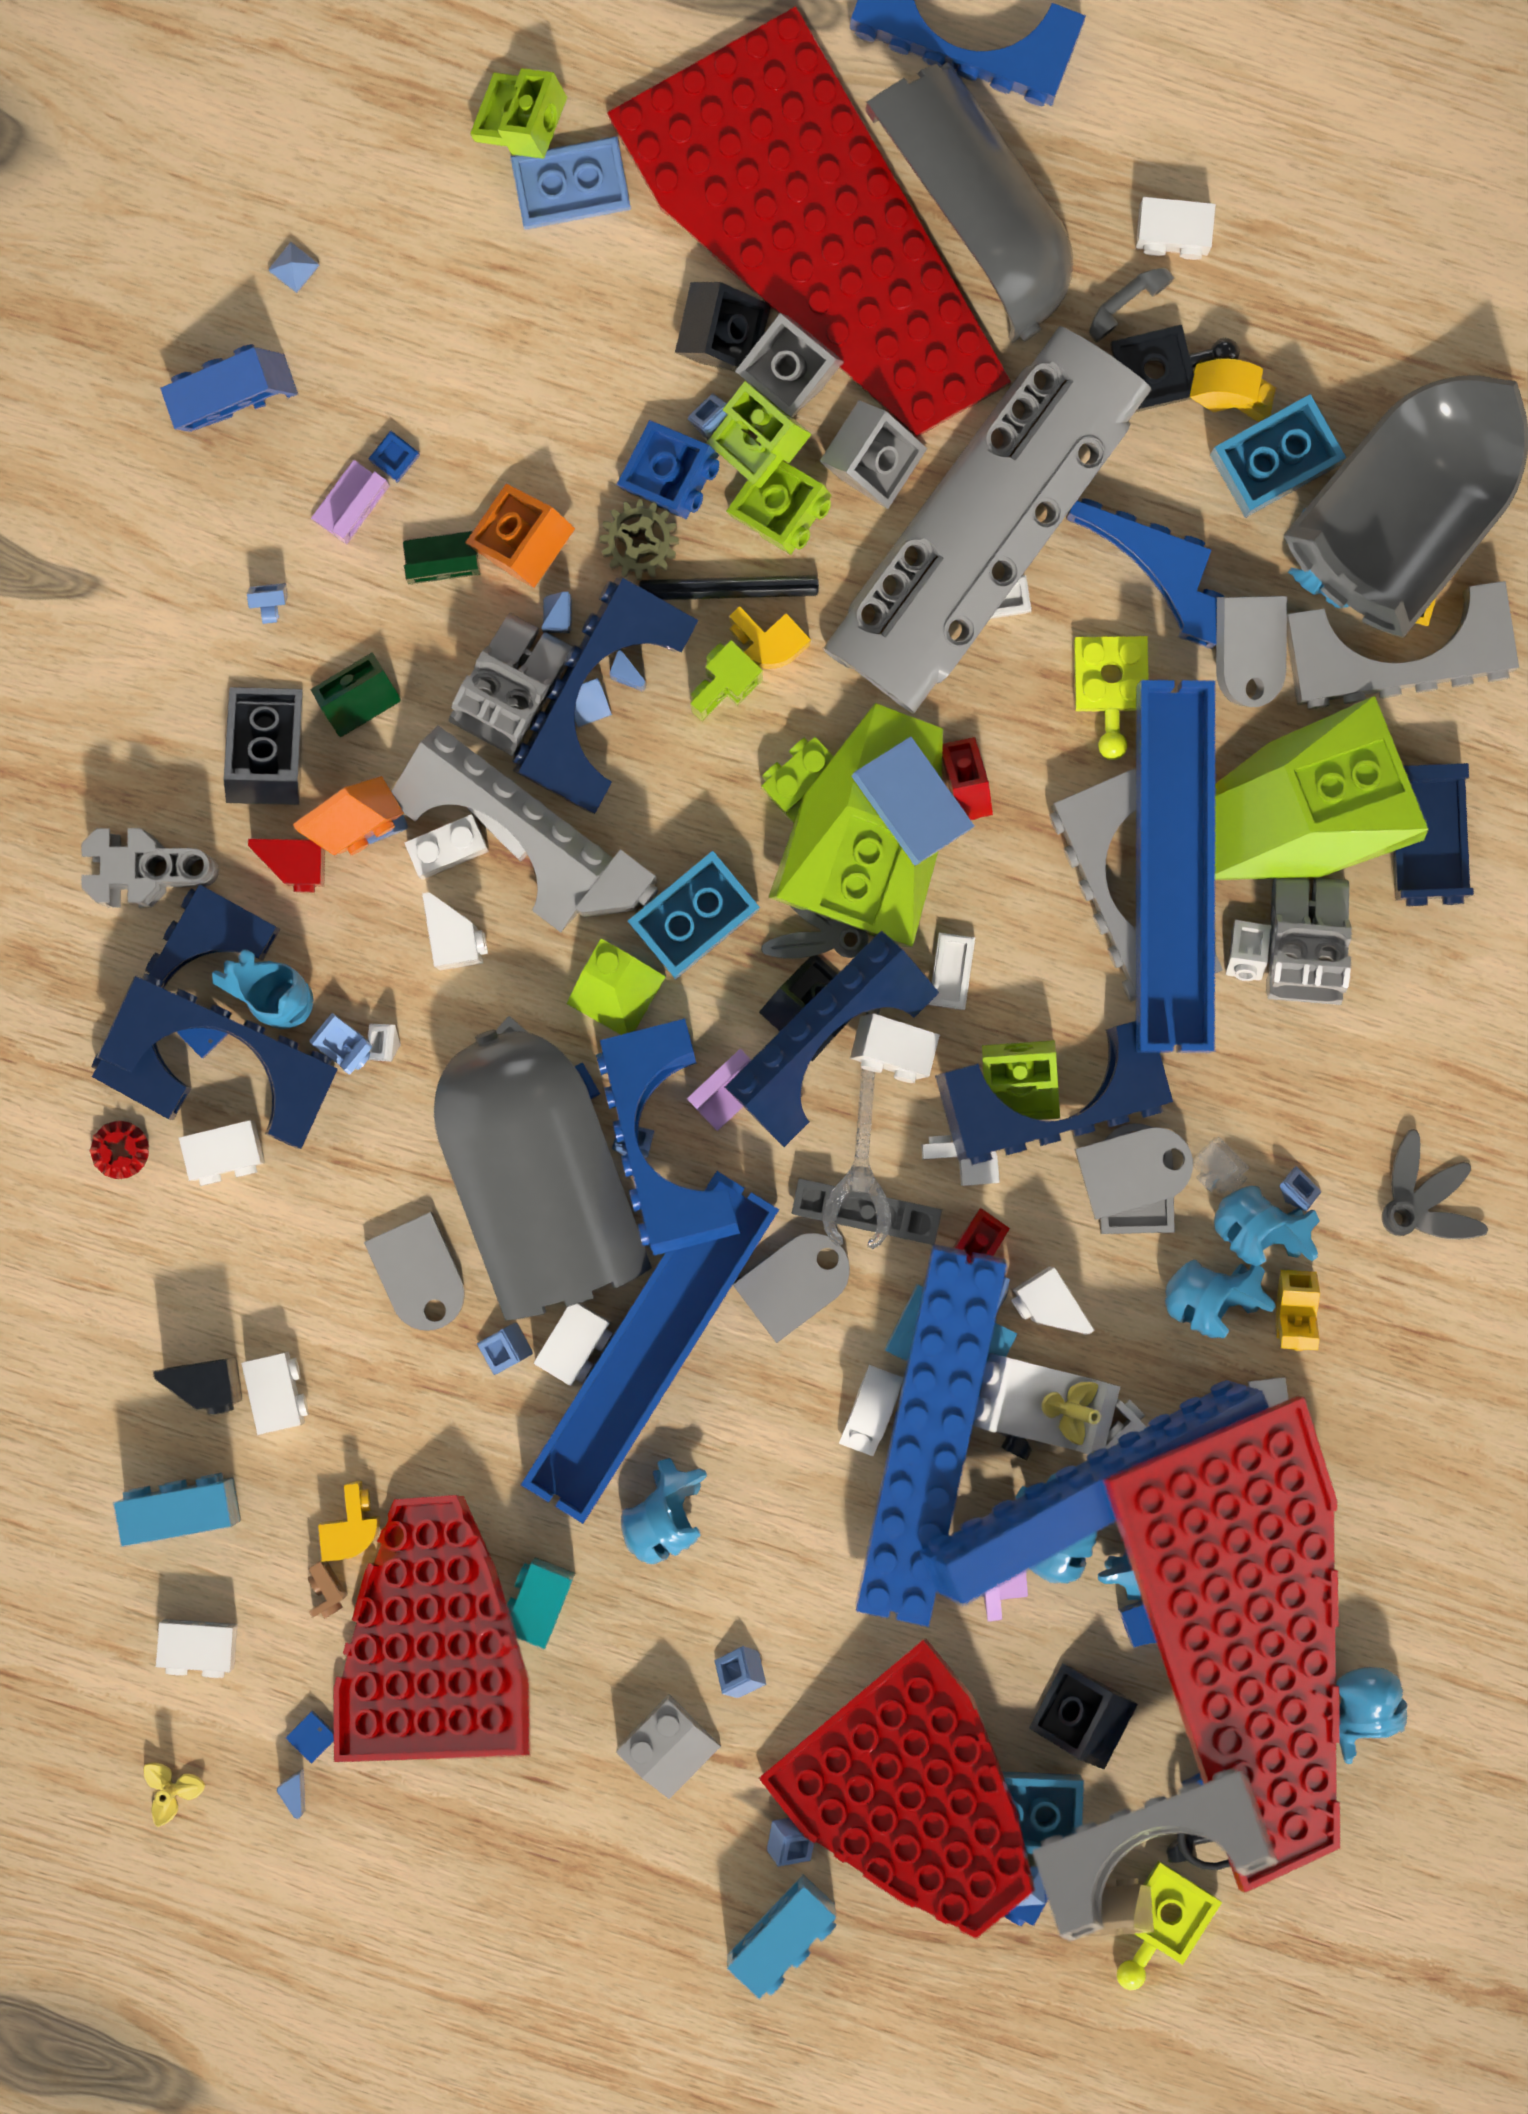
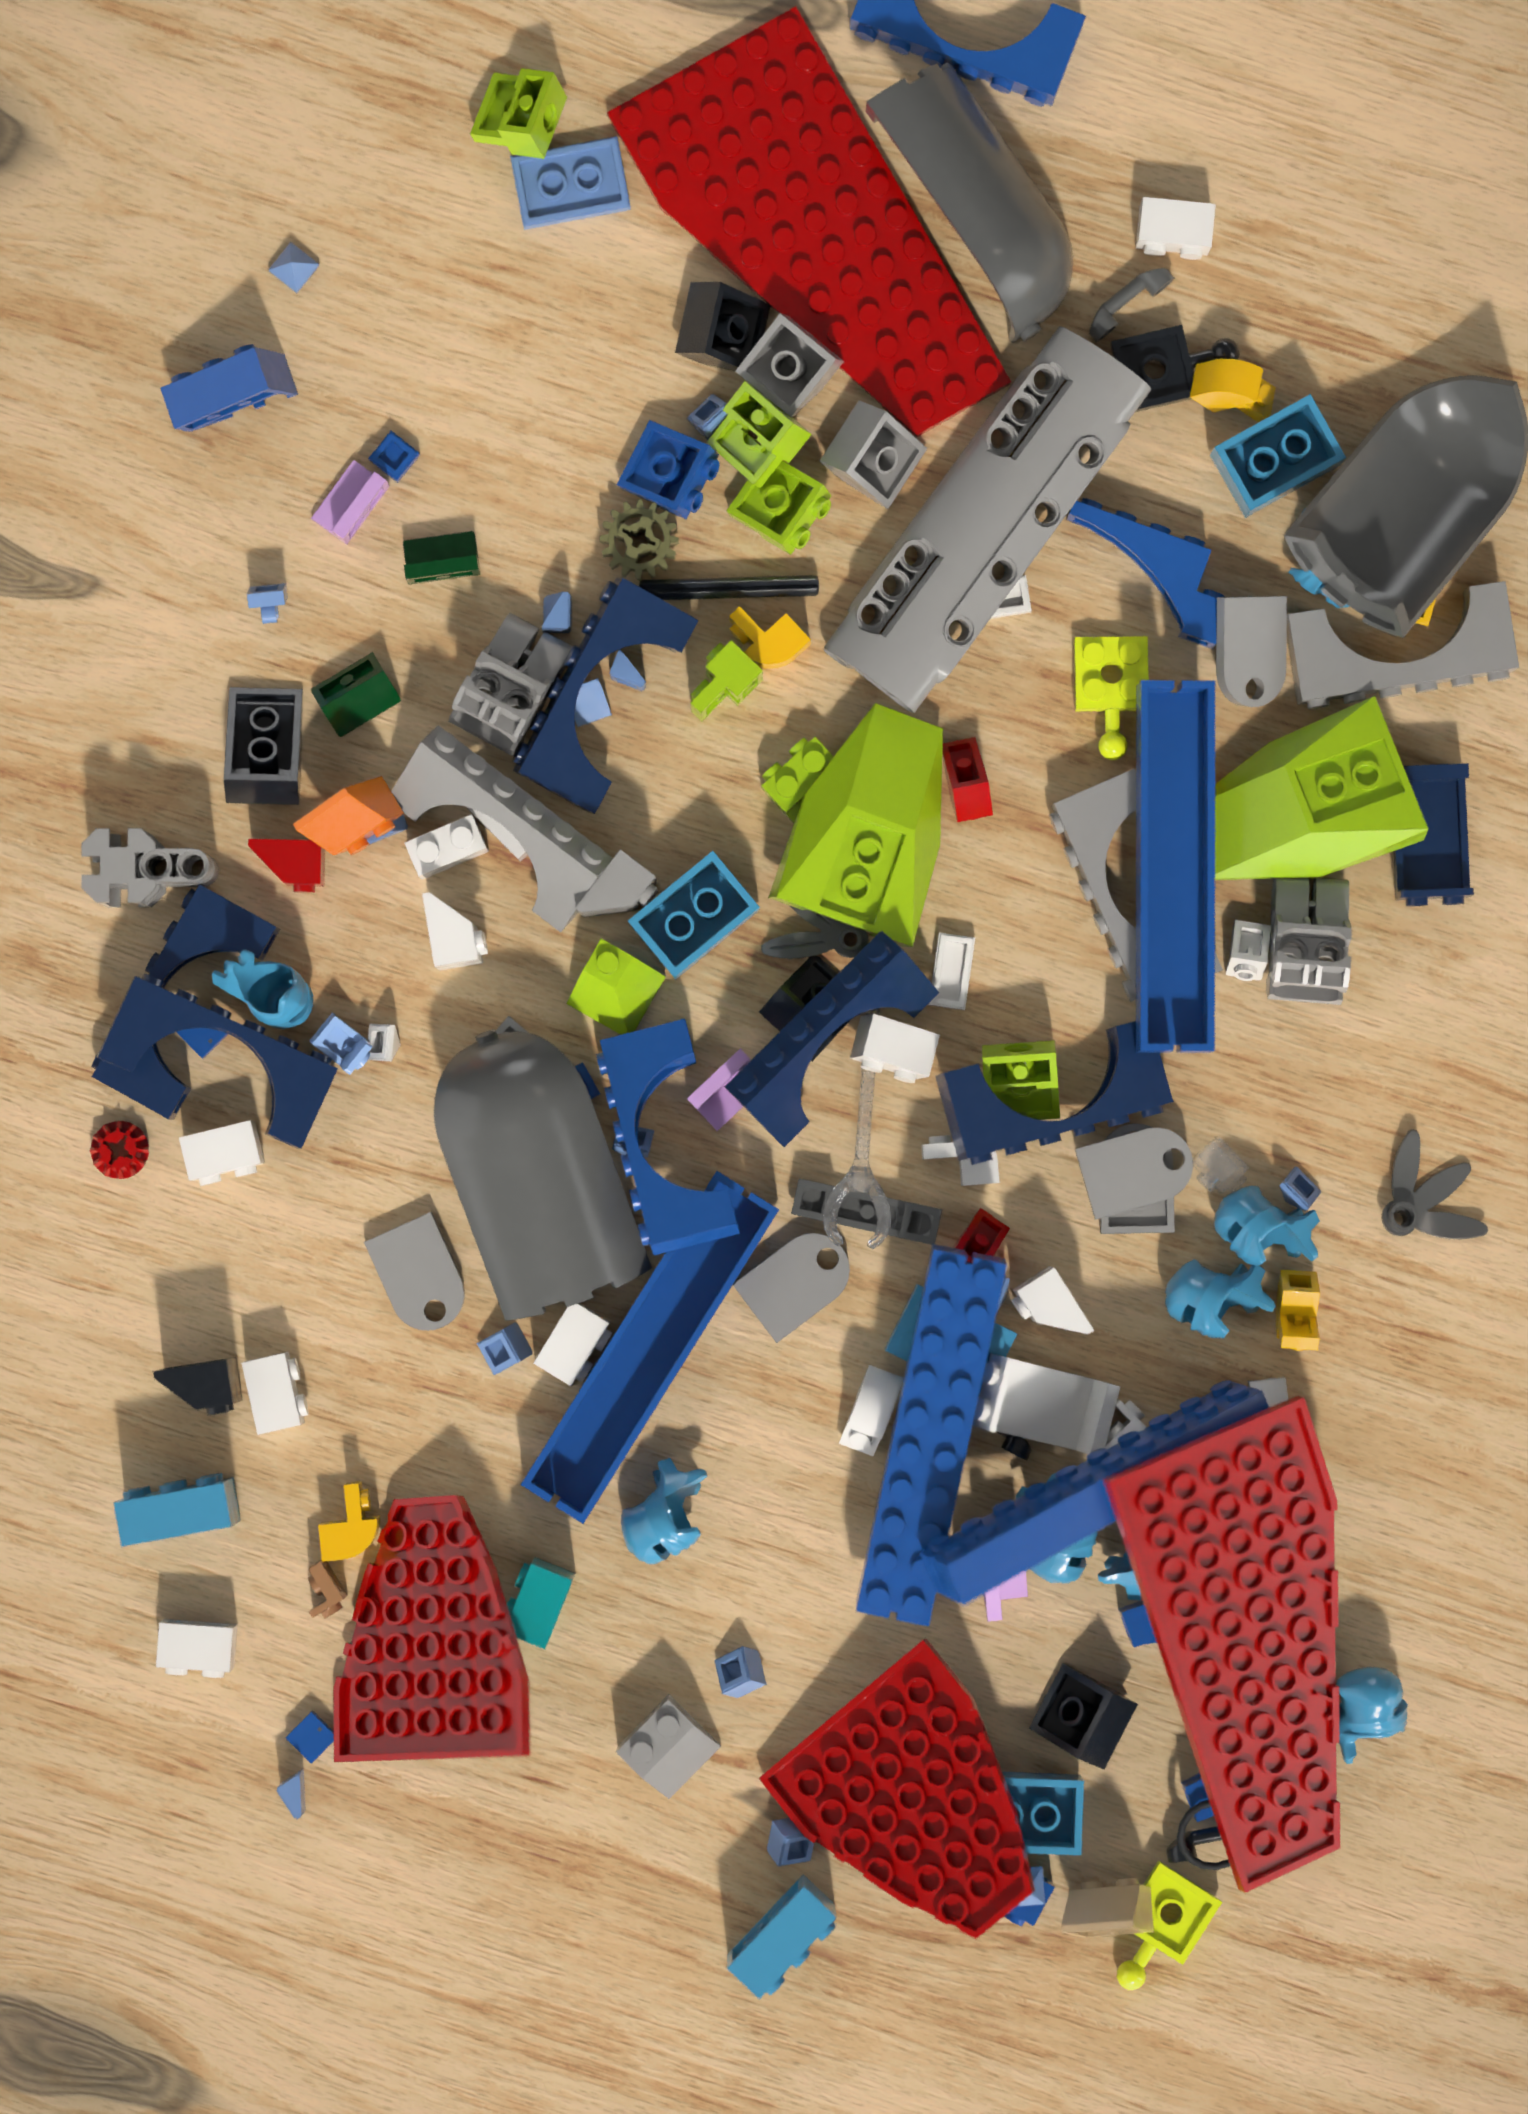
(165, 1805): light yellow plant -> none
(520, 535): orange slope -> none
(912, 801): medium blue tile -> none
(1073, 1410): light yellow plant -> none
(1080, 1864): light grey arch -> none

